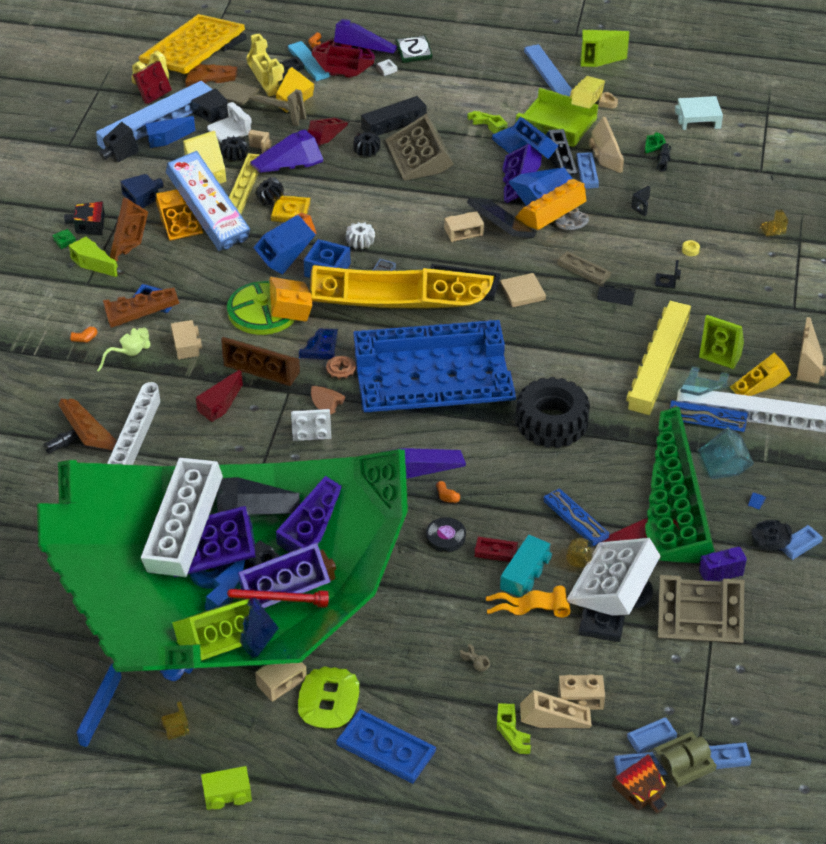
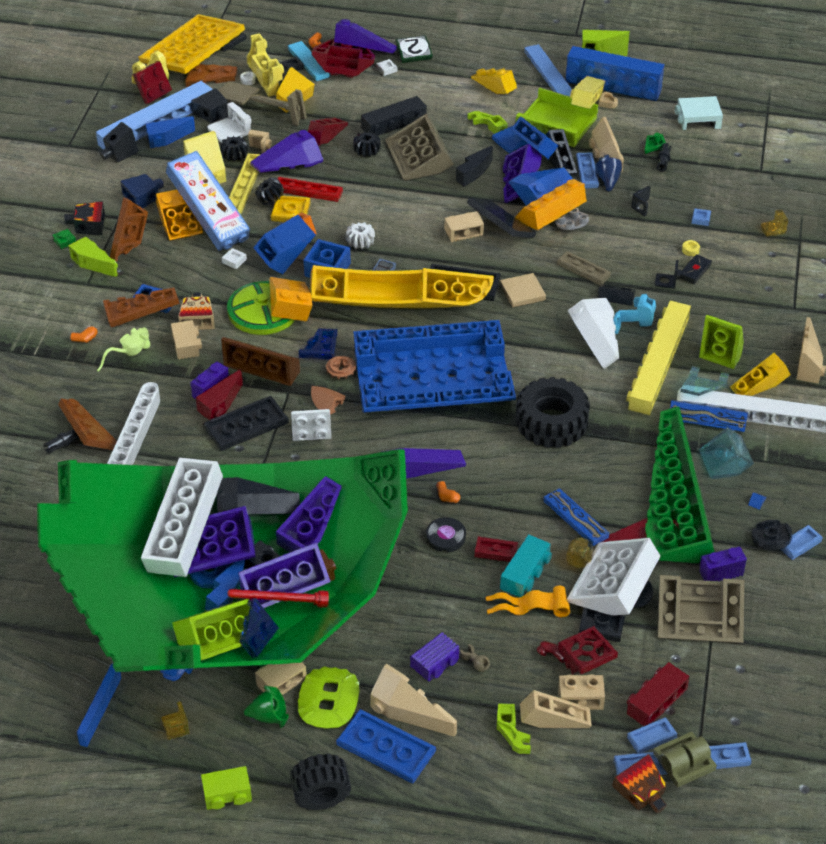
(199, 310): none -> torso
(208, 378): none -> dark purple brick
(234, 258): none -> white plate
(245, 423): none -> black tile
(248, 78): none -> white tile
(268, 707): none -> green hat
(311, 189): none -> red tile
(320, 782): none -> black tyre
(401, 702): none -> tan wedge
(435, 657): none -> dark purple brick
(474, 166): none -> black slope
(497, 81): none -> yellow slope
(546, 647): none -> dark red arm
(597, 327): none -> white wedge
(600, 643): none -> dark red piece
(609, 171): none -> dark blue hat
(620, 73): none -> blue brick
(643, 314): none -> medium azure piece
(657, 694): none -> dark red brick
(695, 269): none -> black tile
(701, 217): none -> medium blue tile

